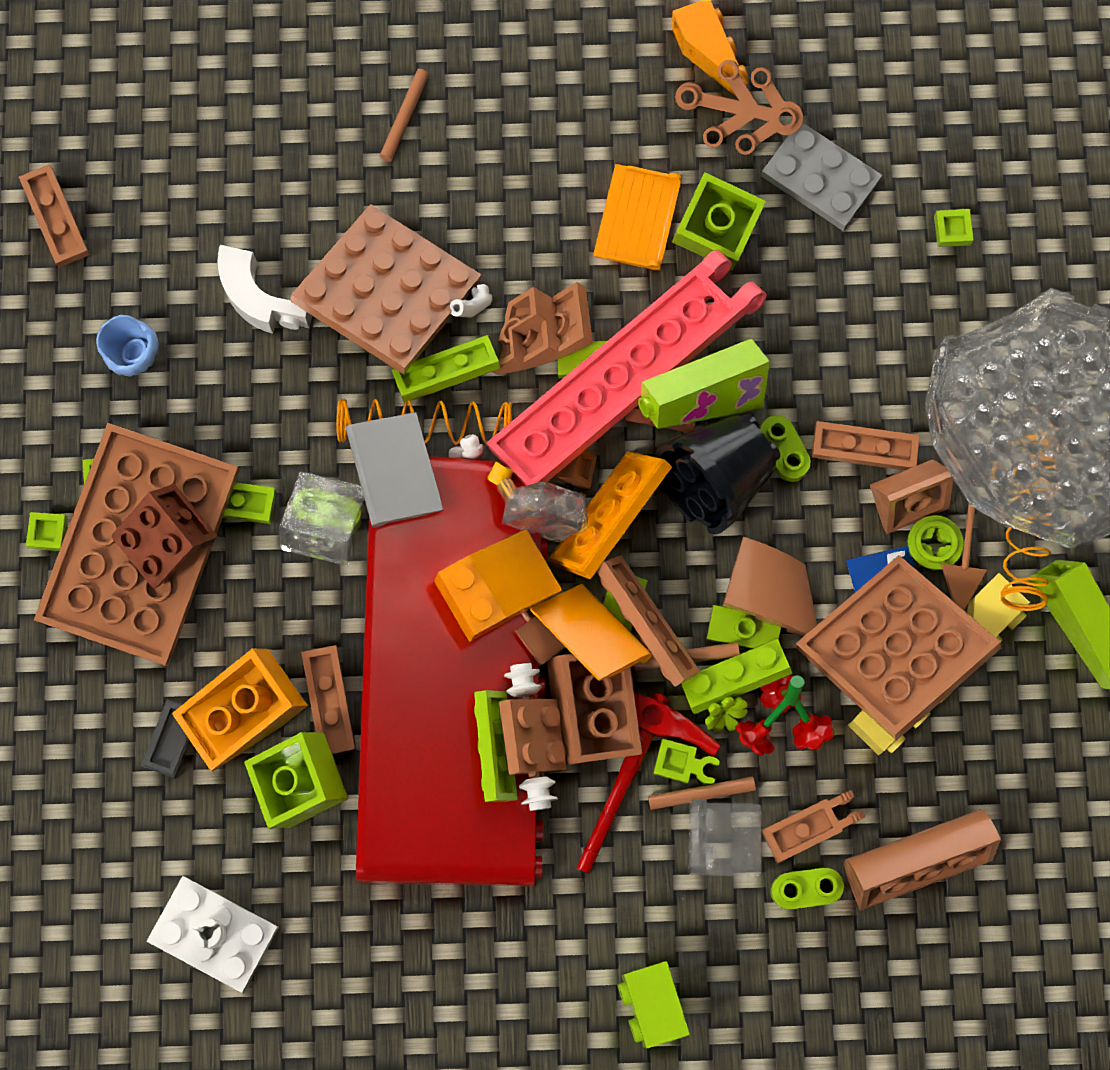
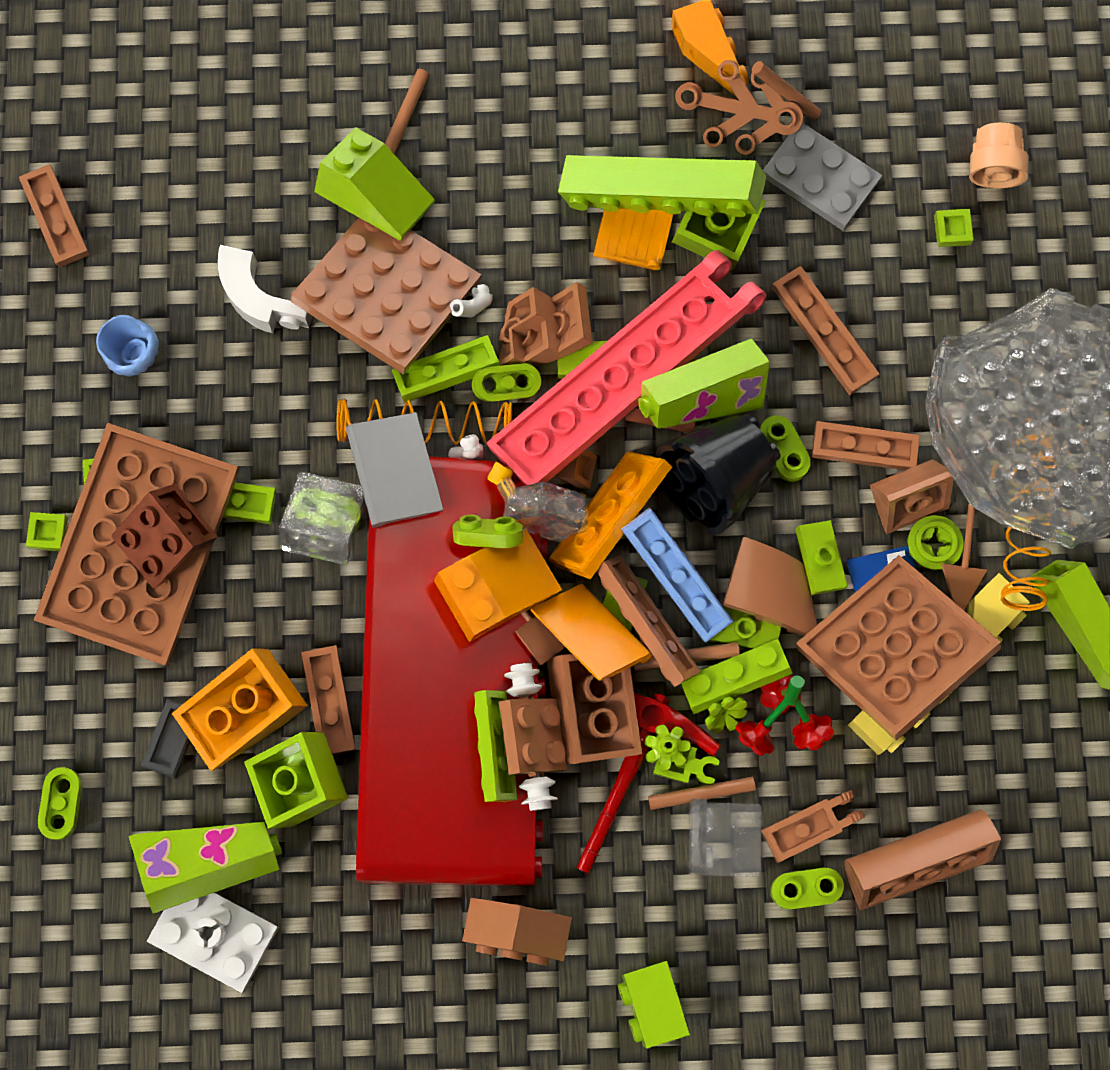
(57, 804): none -> lime plate
(201, 861): none -> lime slope
(372, 184): none -> lime slope
(494, 533): none -> lime plate
(505, 383): none -> lime plate
(516, 931): none -> nougat brick
(661, 753): none -> lime plant
(663, 184): none -> brick
(677, 575): none -> light blue tile
(786, 90): none -> nougat bar
(821, 557): none -> lime plate
(825, 330): none -> nougat plate
(999, 157): none -> light nougat piece

